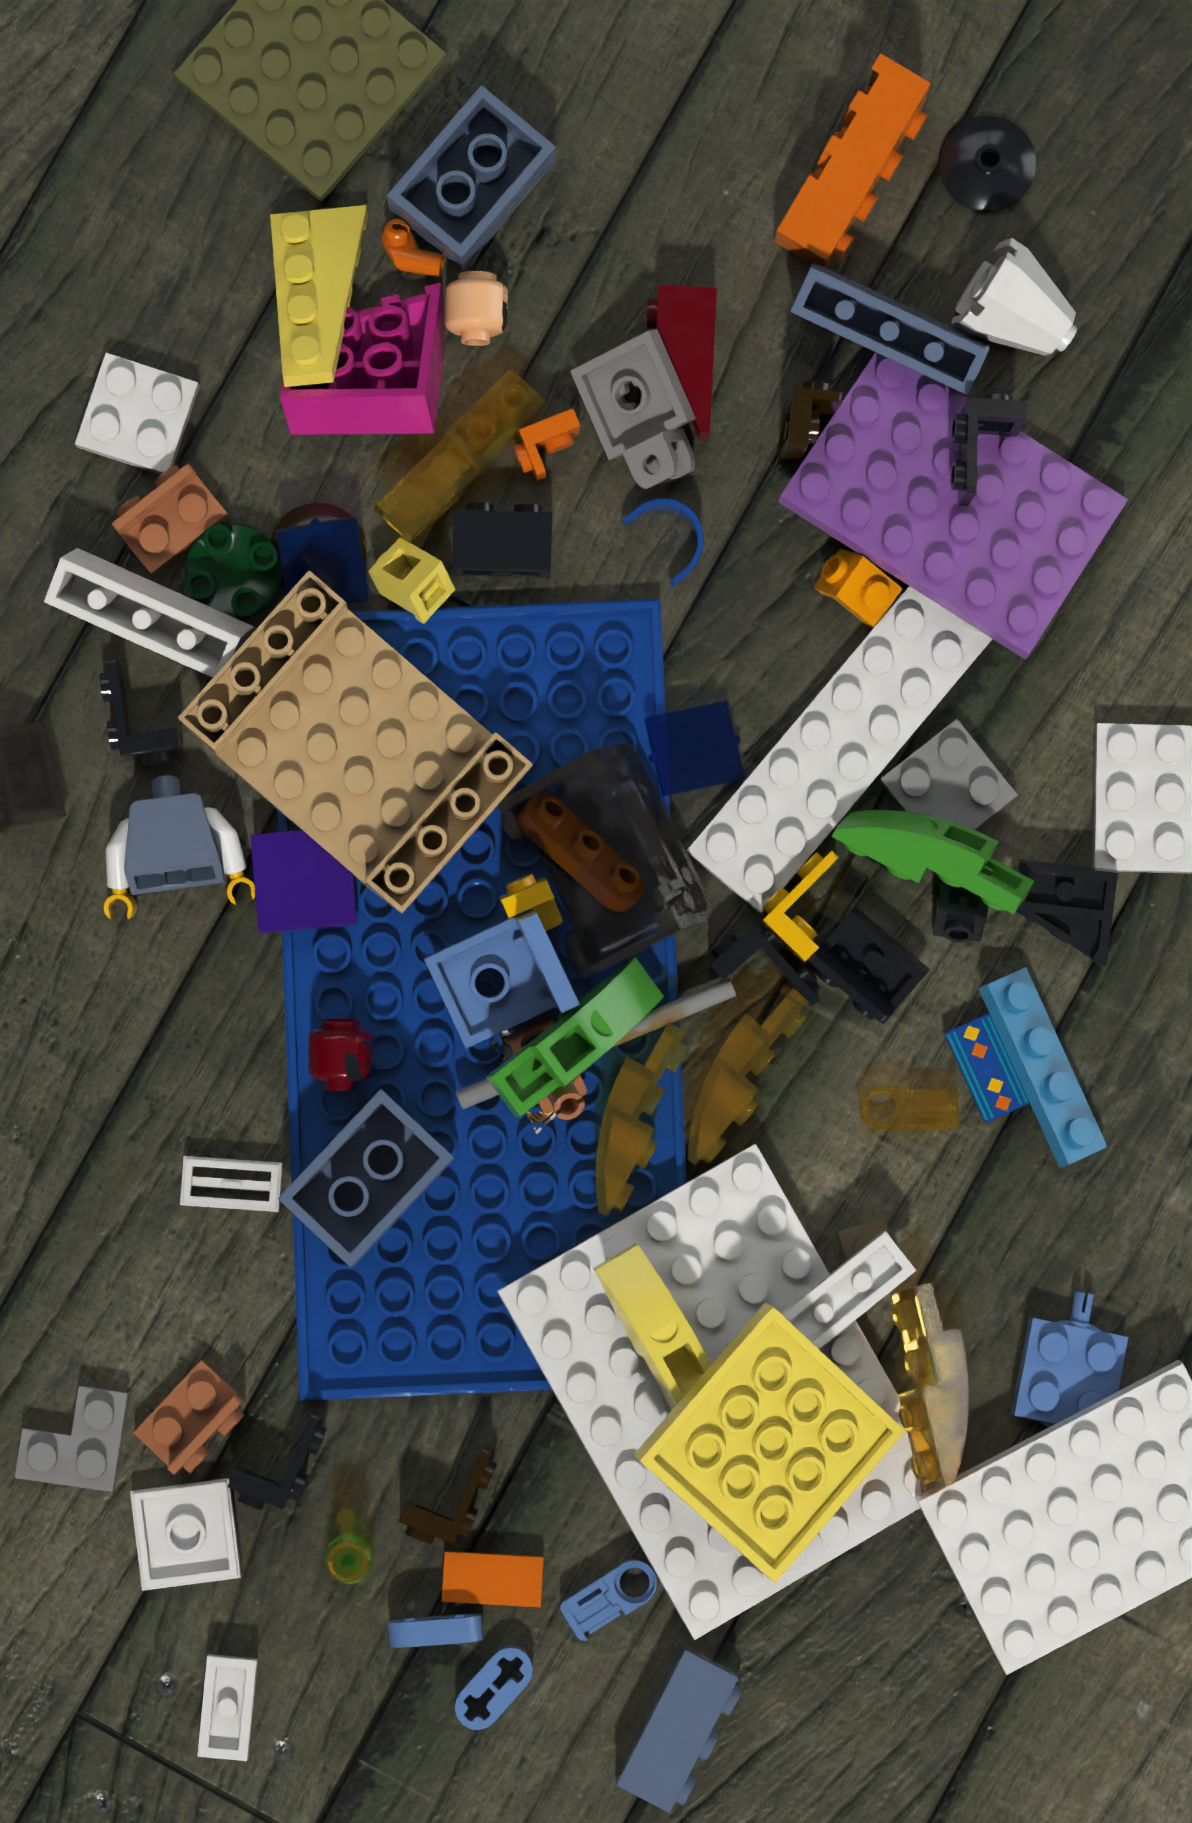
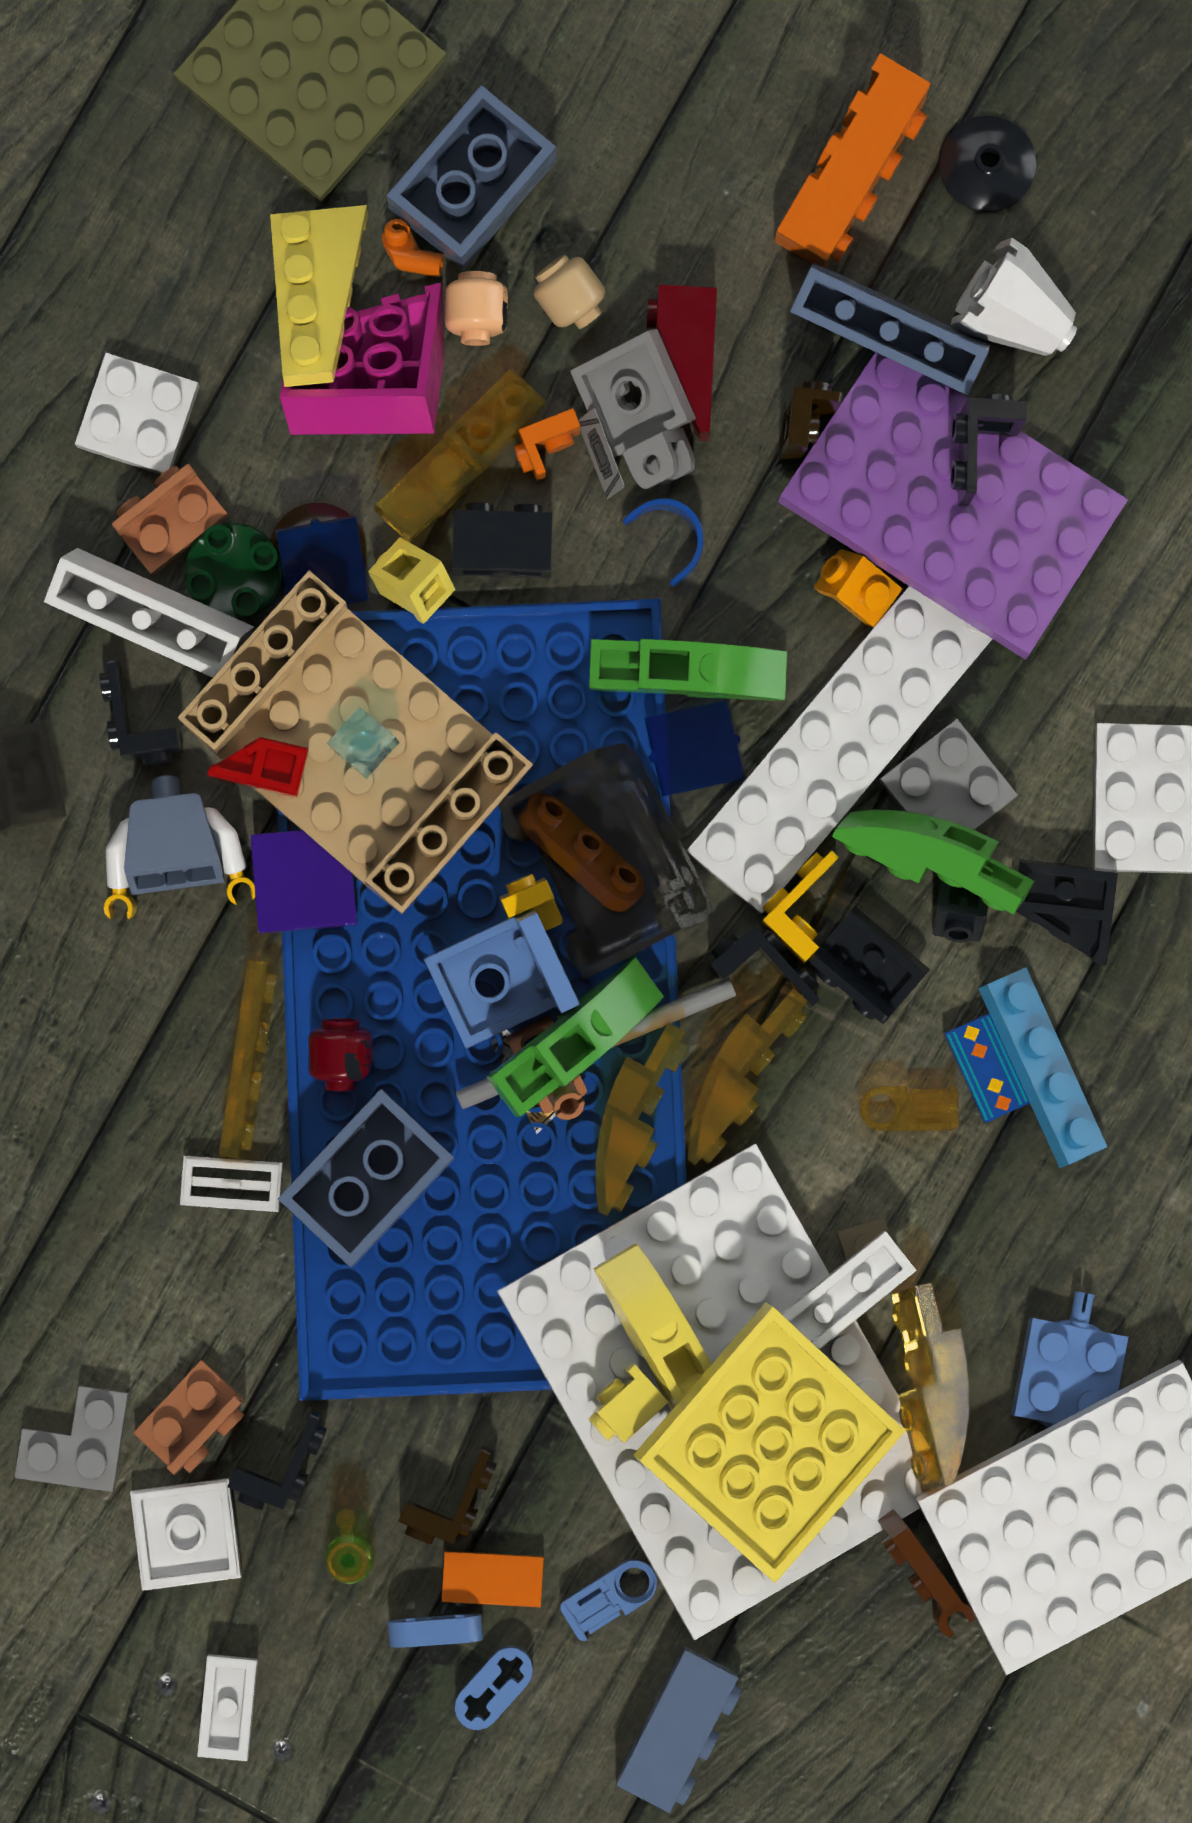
(251, 1038): none -> clear yellow plate
(265, 766): none -> red tile
(363, 742): none -> clear light blue plate
(569, 292): none -> tan head
(600, 453): none -> sticker
(626, 1405): none -> light yellow brick
(688, 669): none -> bright green slope
(927, 1577): none -> reddish brown plate

